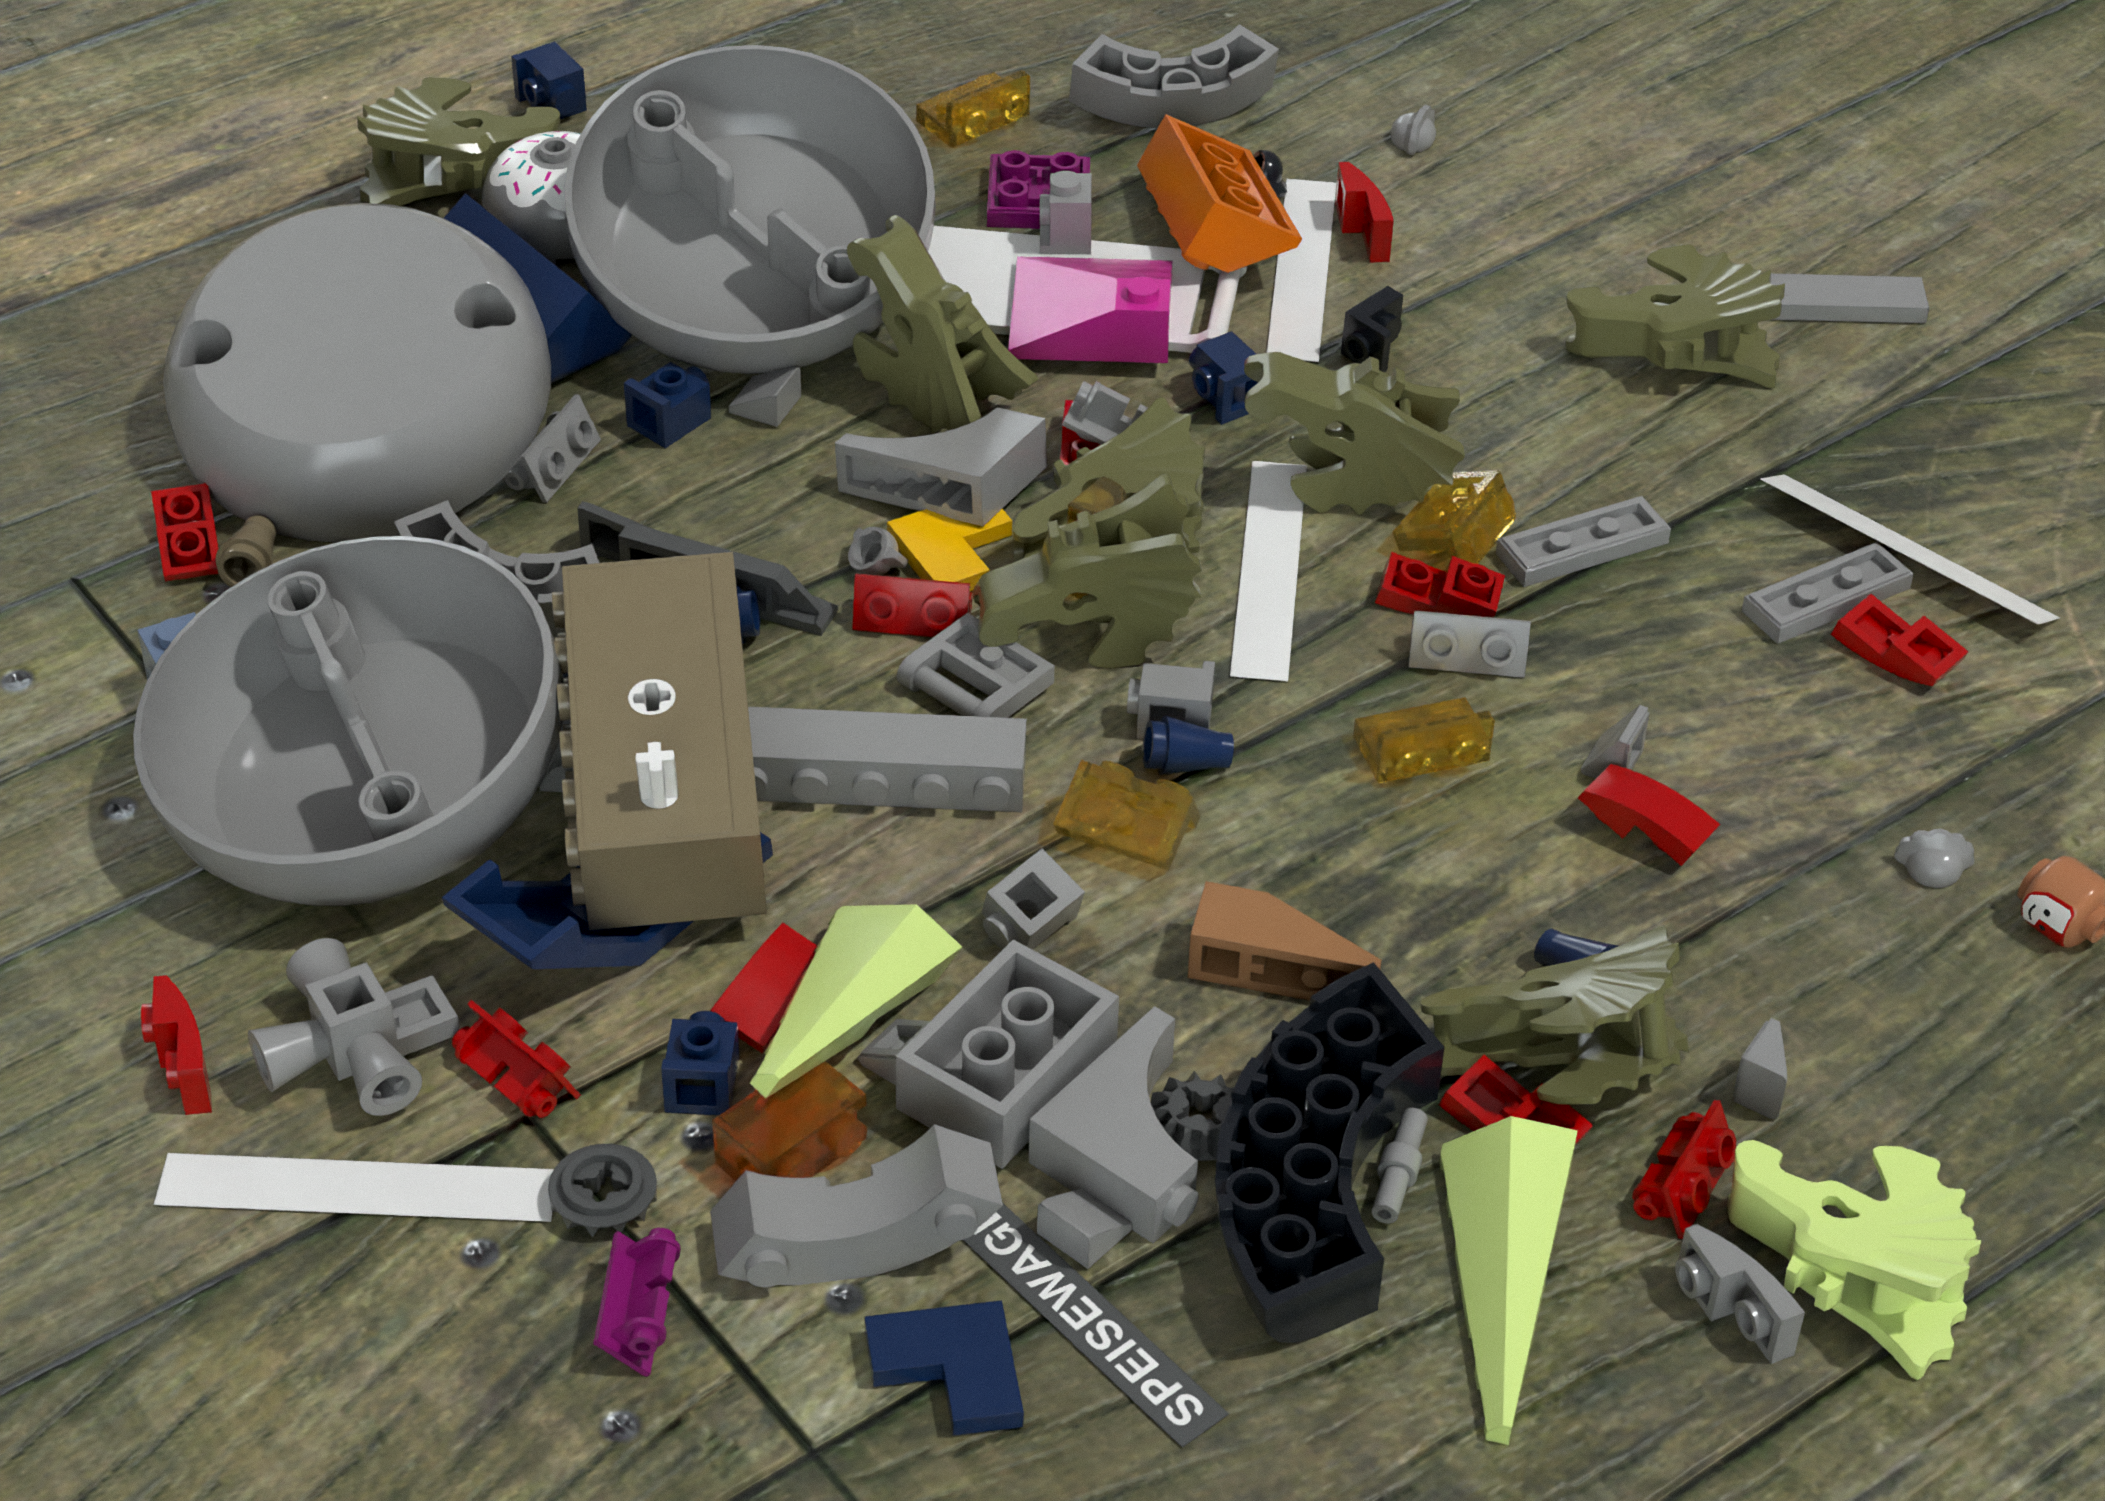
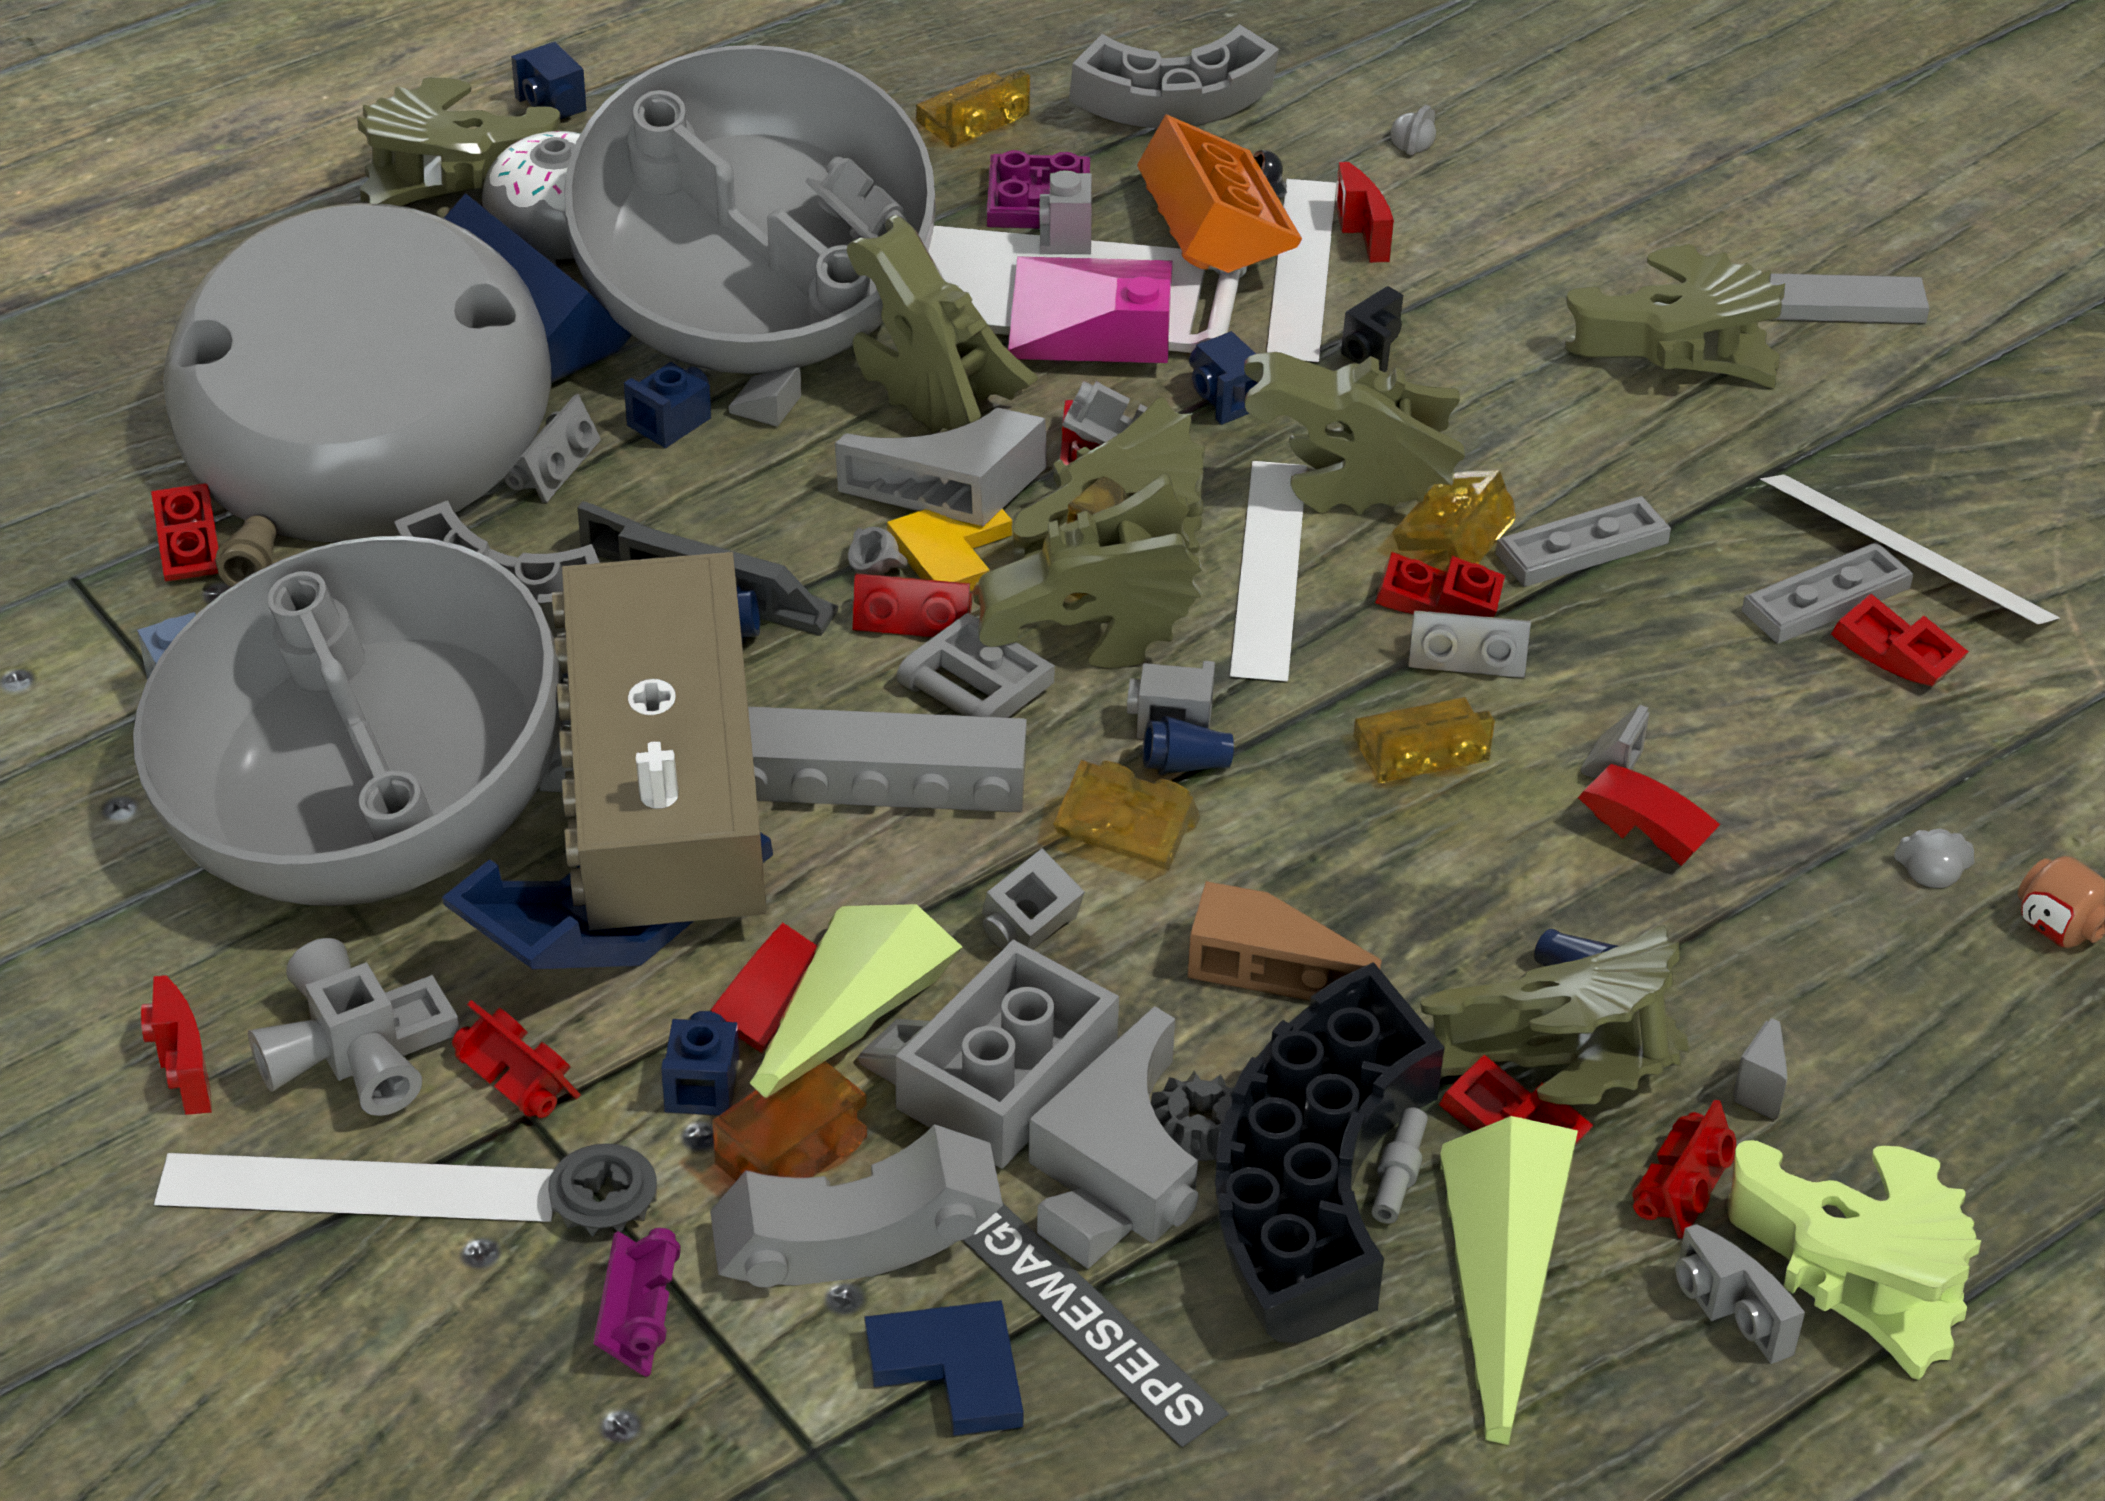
(844, 194): none -> light grey hinge

